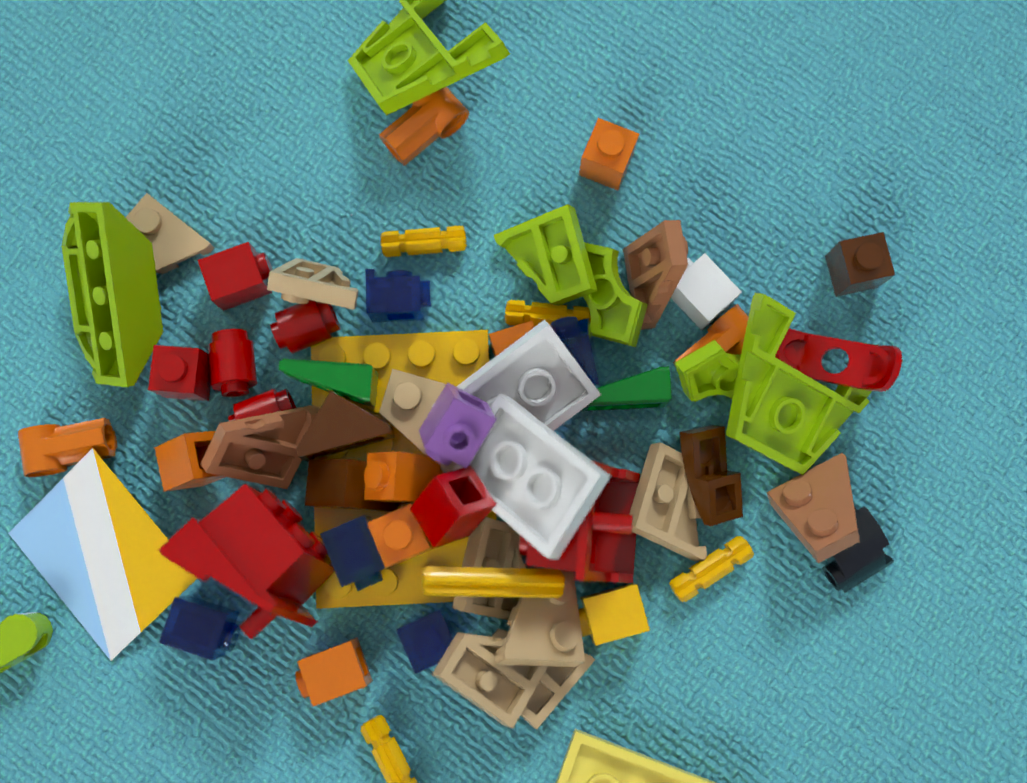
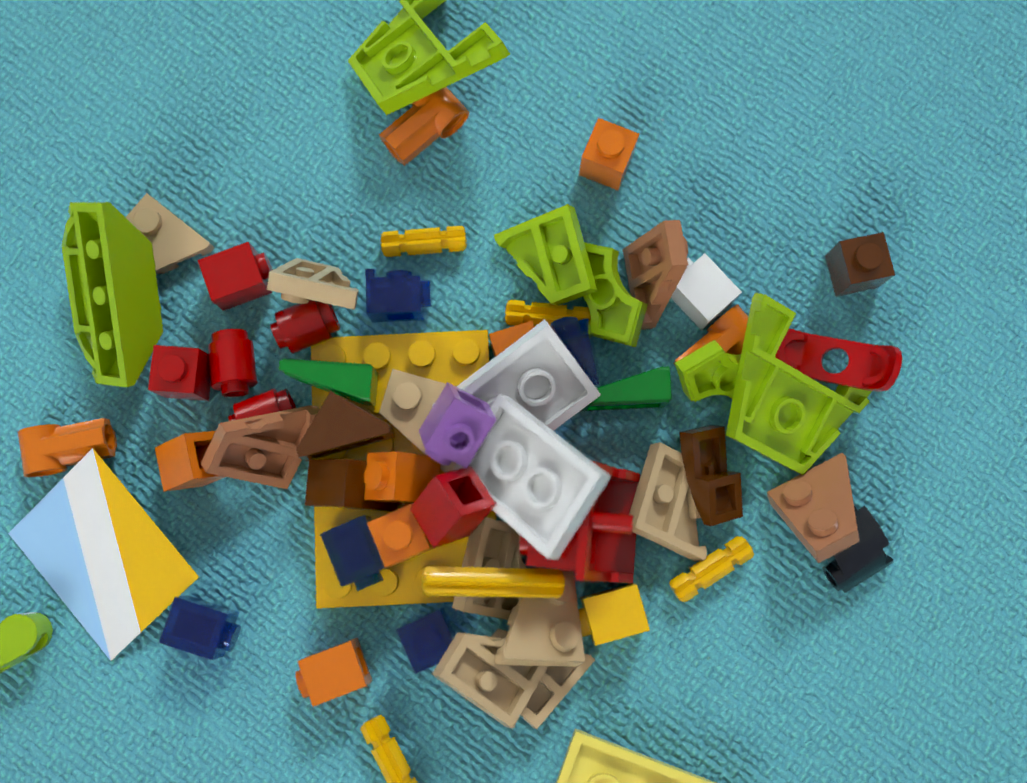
(257, 552): red piece -> none

